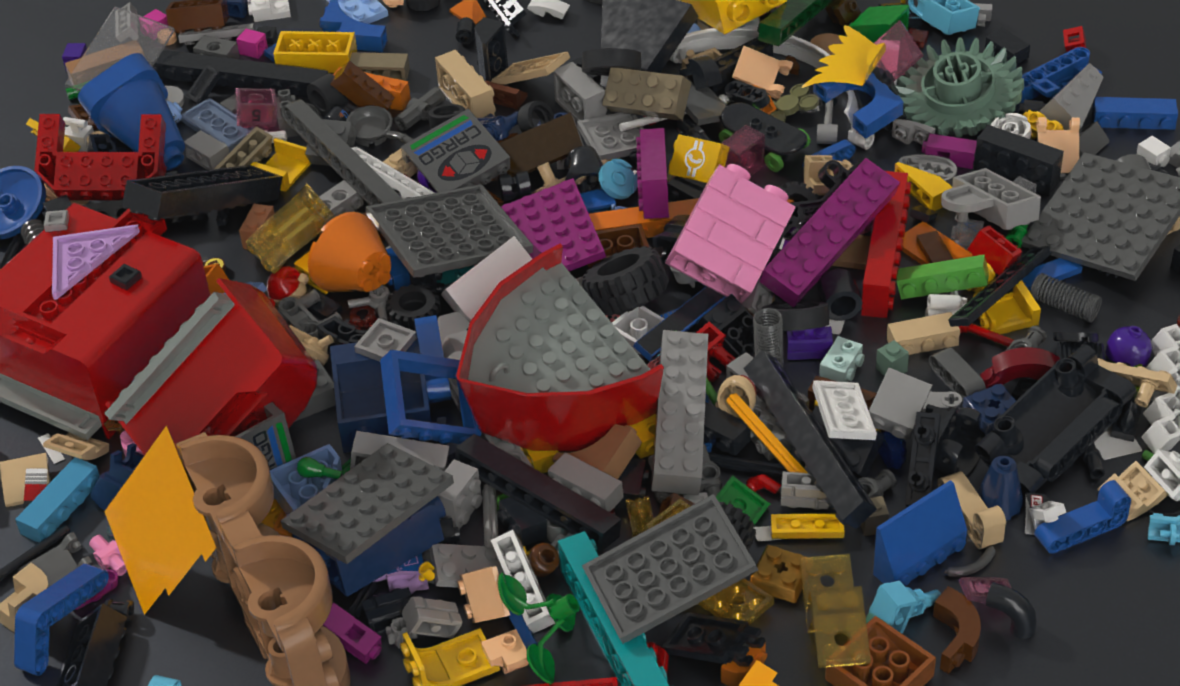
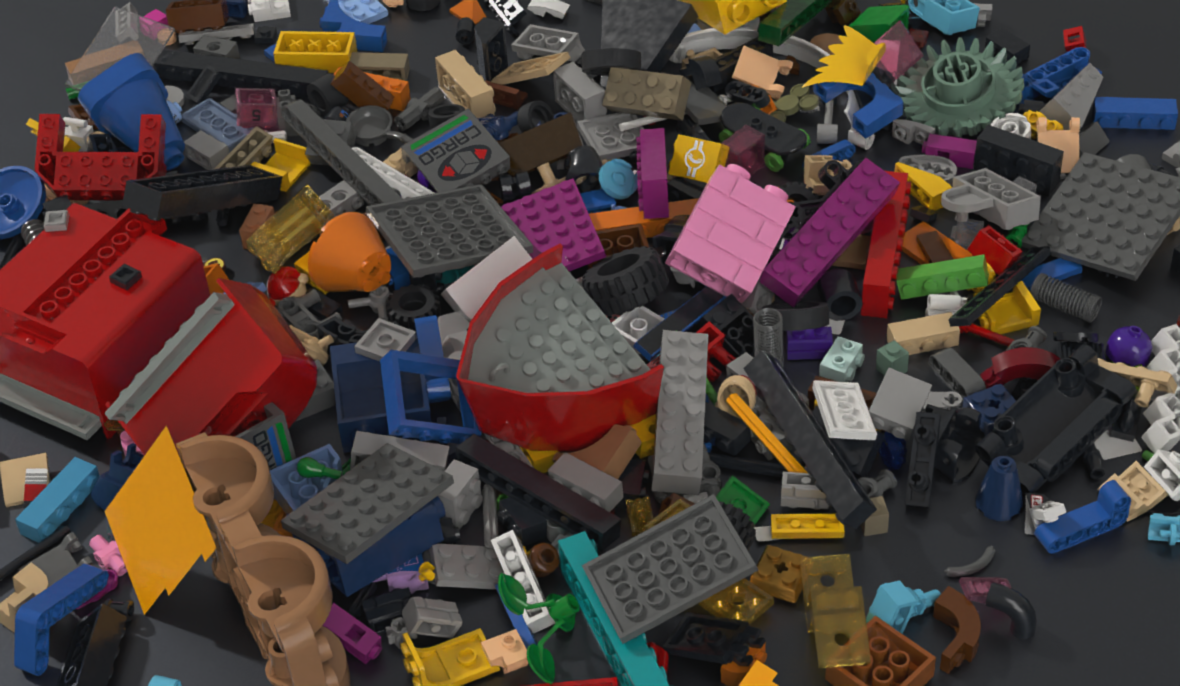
(54, 455): white sticker -> none
(73, 51): dark purple brick -> none
(77, 446): tan slope -> none
(82, 252): lavender tile -> none
(252, 43): dark pink brick -> none
(367, 322): clear red piece -> none
(482, 595): light nougat slope -> none
(547, 41): none -> light grey slope
(762, 481): red arm -> none
(920, 536): blue slope -> none
(983, 524): tan beam -> none
(1154, 151): white brick -> none

